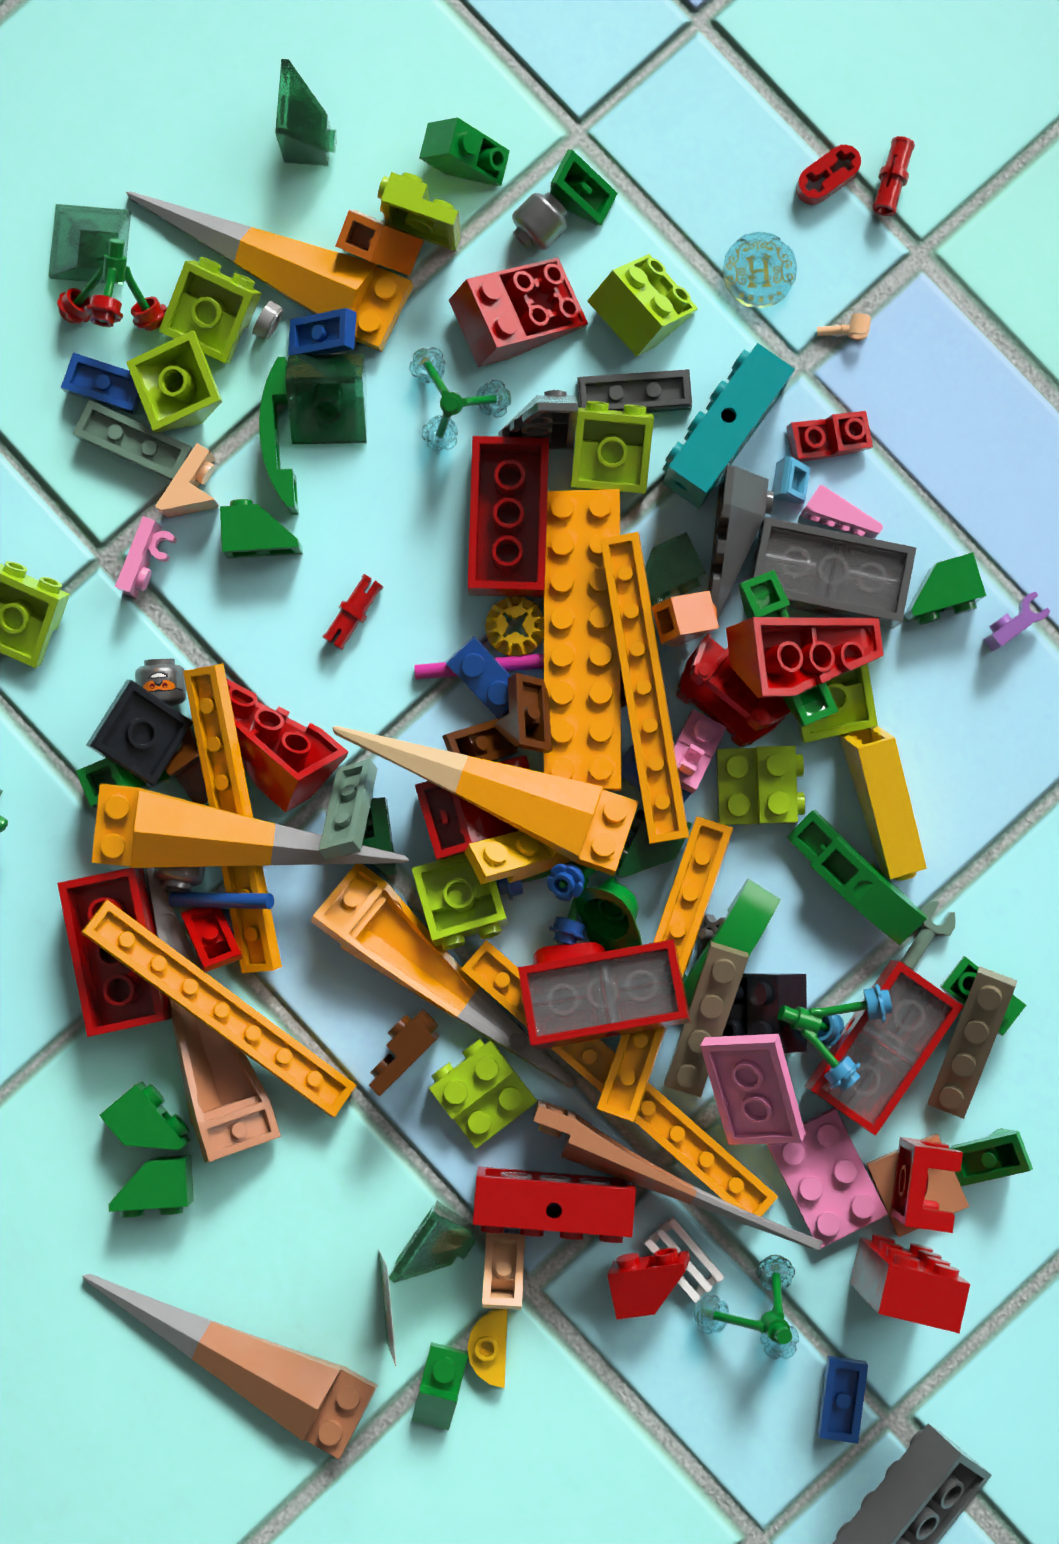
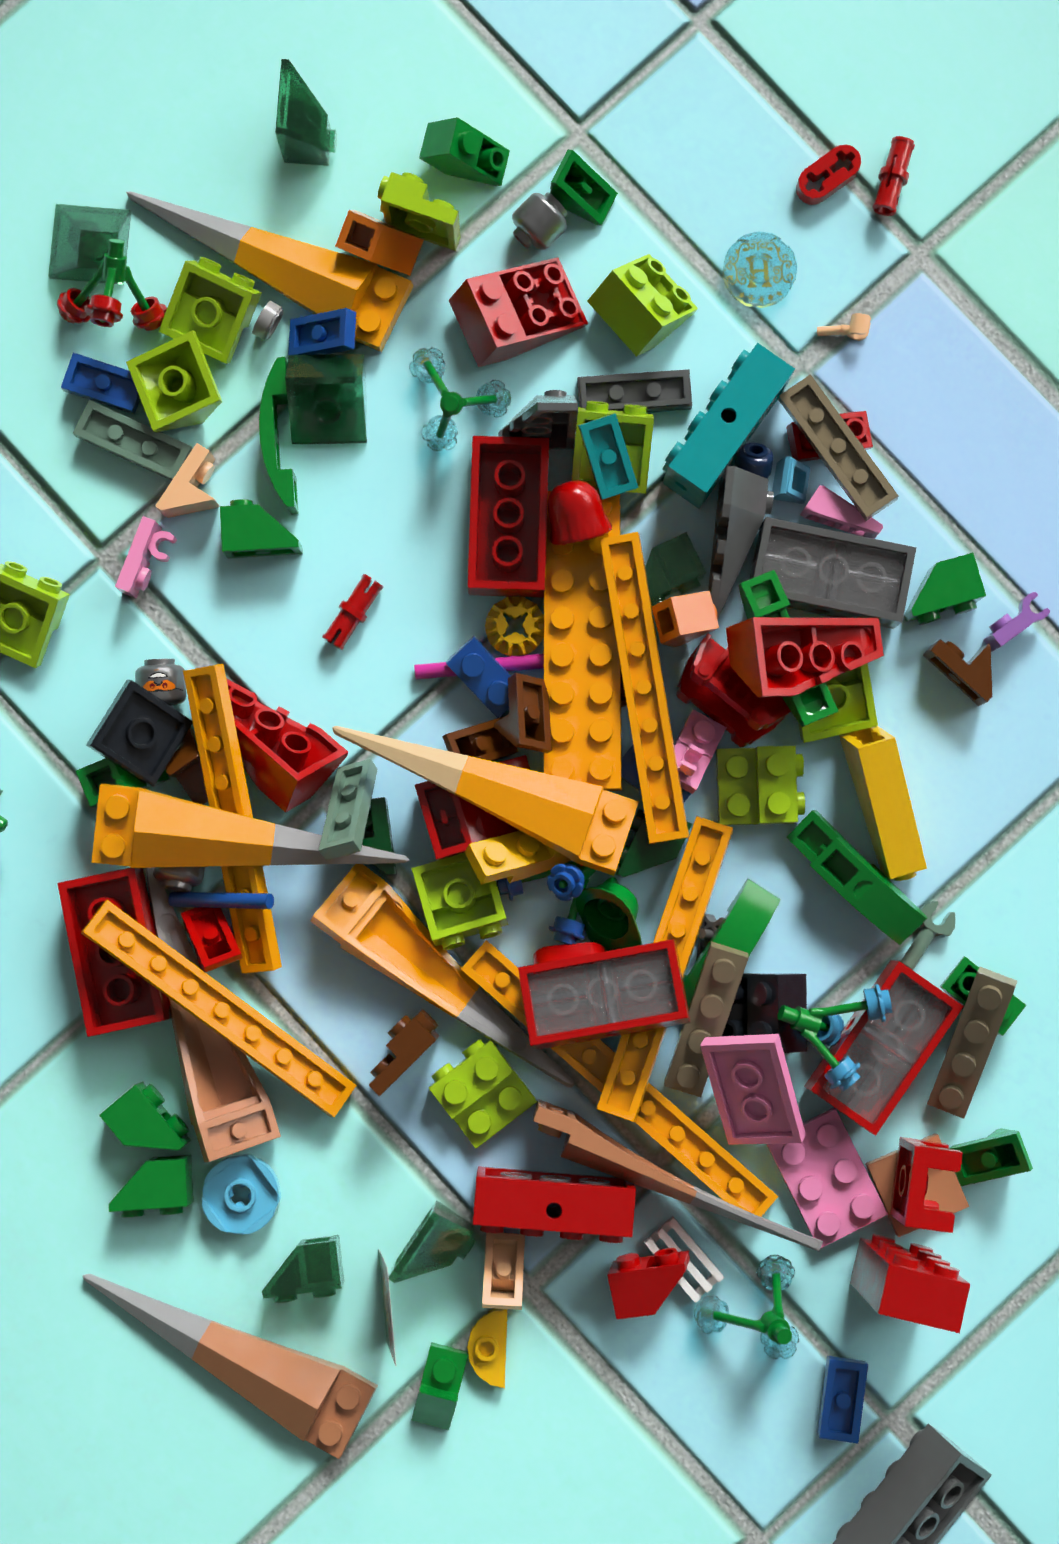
(218, 1190): none -> medium azure plate
(311, 1267): none -> clear green slope
(576, 513): none -> red hair
(608, 456): none -> teal plate
(755, 459): none -> dark blue piece
(838, 447): none -> dark tan plate
(971, 677): none -> reddish brown slope

